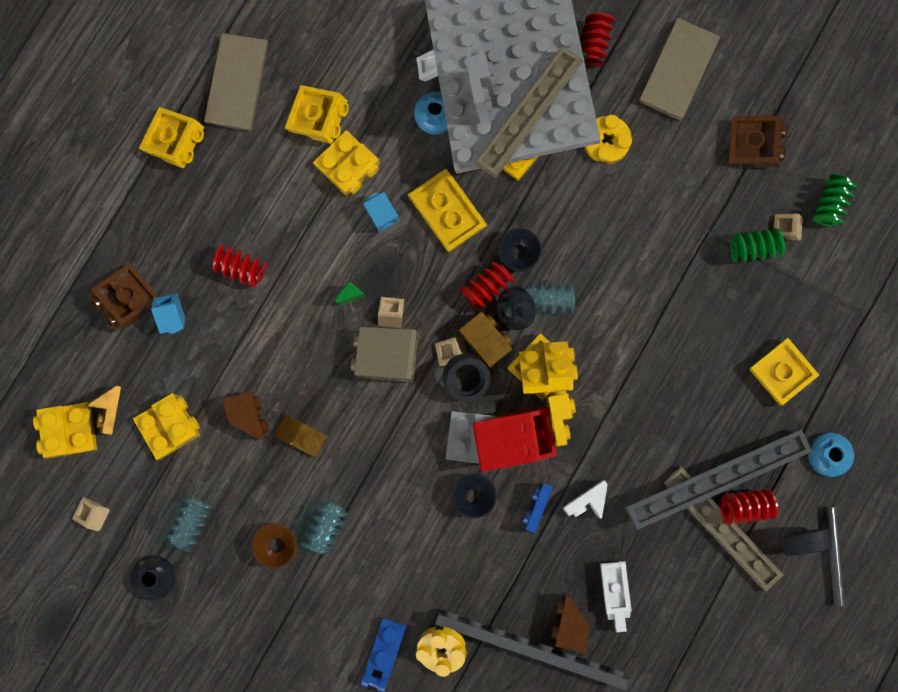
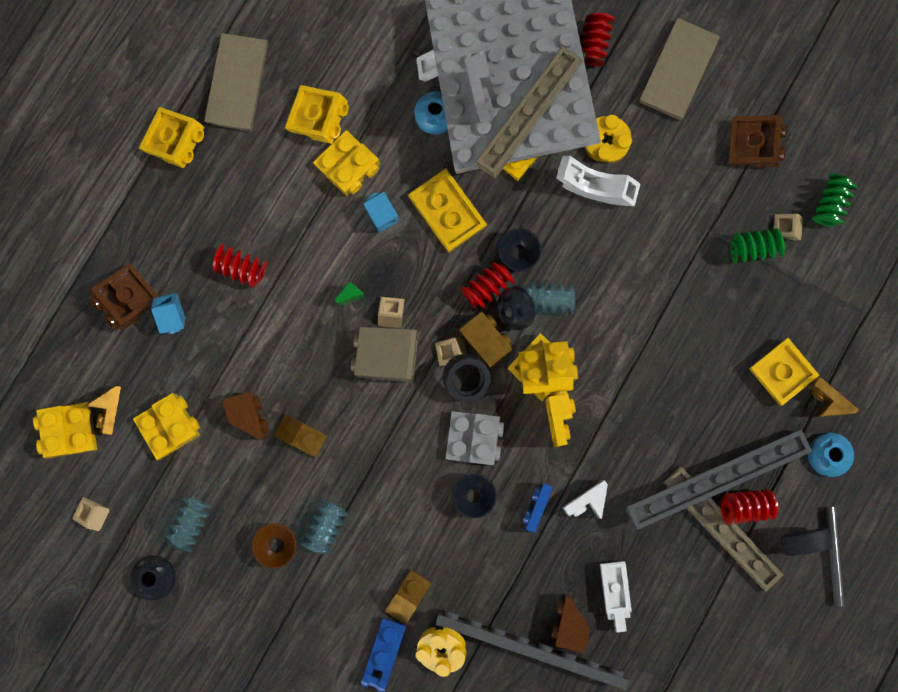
(408, 597): none -> pearl gold slope
(514, 438): red slope -> none
(597, 185): none -> white arch
(835, 402): none -> pearl gold slope

